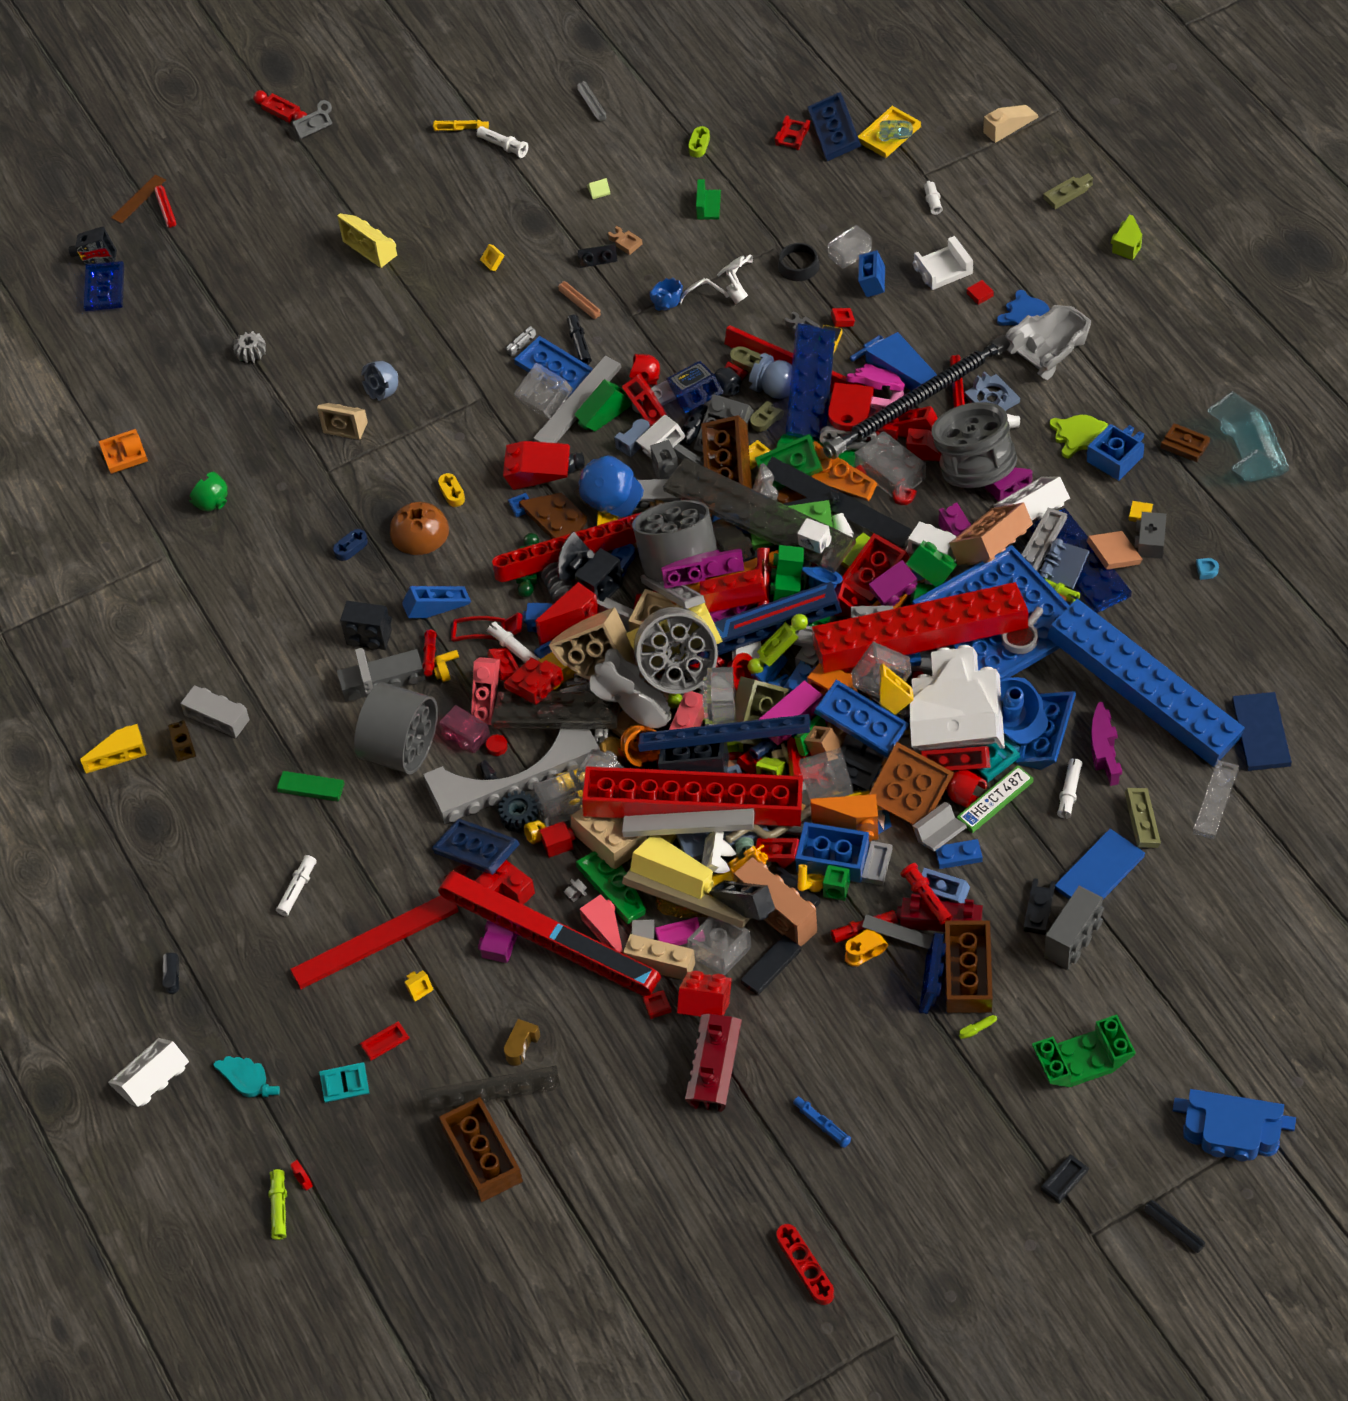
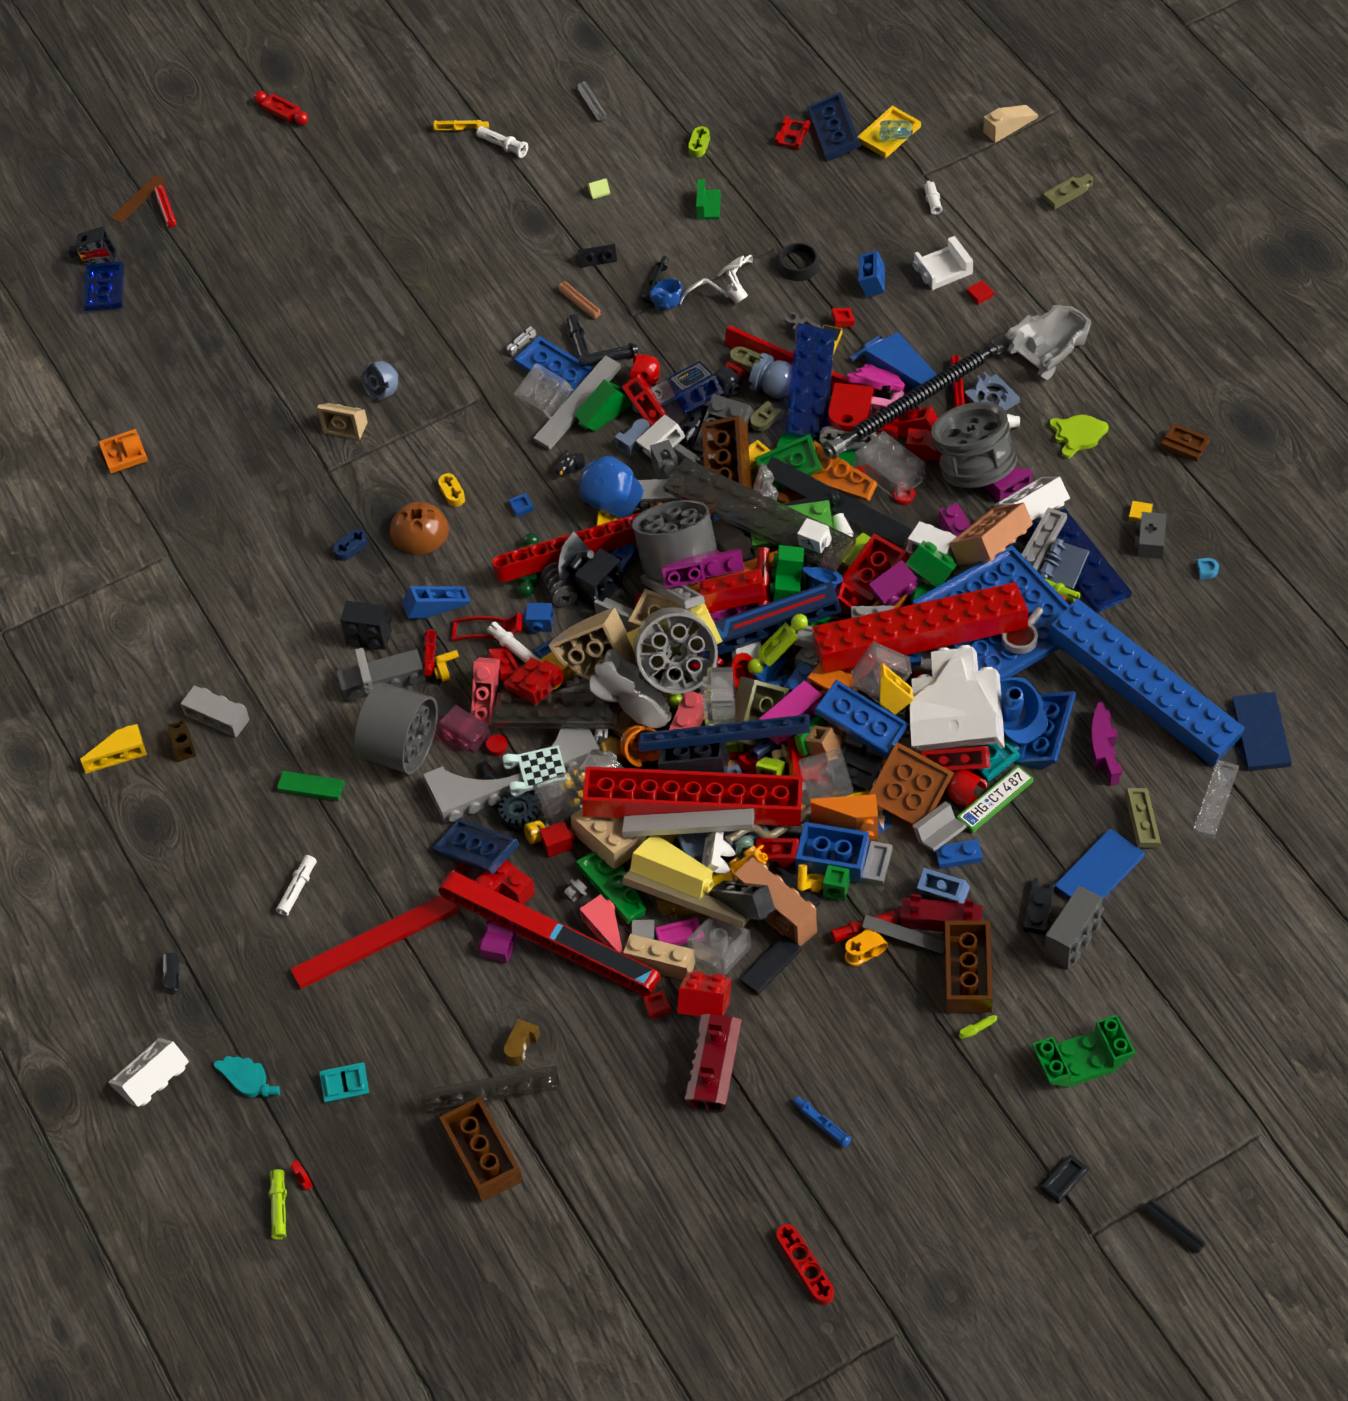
(210, 493): green cylinder -> none
(249, 347): light grey gear -> none
(313, 122): dark grey hinge -> none
(366, 240): light yellow slope -> none
(384, 1041): red tile -> none
(418, 985): yellow tile -> none
(492, 257): yellow plate -> none
(535, 463): red slope -> none
(535, 767): none -> light aqua flag
(554, 514): reddish brown wing -> none
(569, 610): red slope -> none
(615, 353): none -> black axle
(626, 242): medium nougat plate -> none
(661, 266): none -> black piece
(848, 246): clear brick -> none
(919, 885): red pin -> none
(932, 971): clear blue plate -> none
(1022, 307): blue tile -> none
(1068, 795): white pin -> none
(1114, 550): nougat tile -> none
(1116, 450): blue hinge -> none
(1128, 239): lime slope -> none
(1233, 1124): blue brick -> none
(1253, 436): clear light blue windscreen -> none

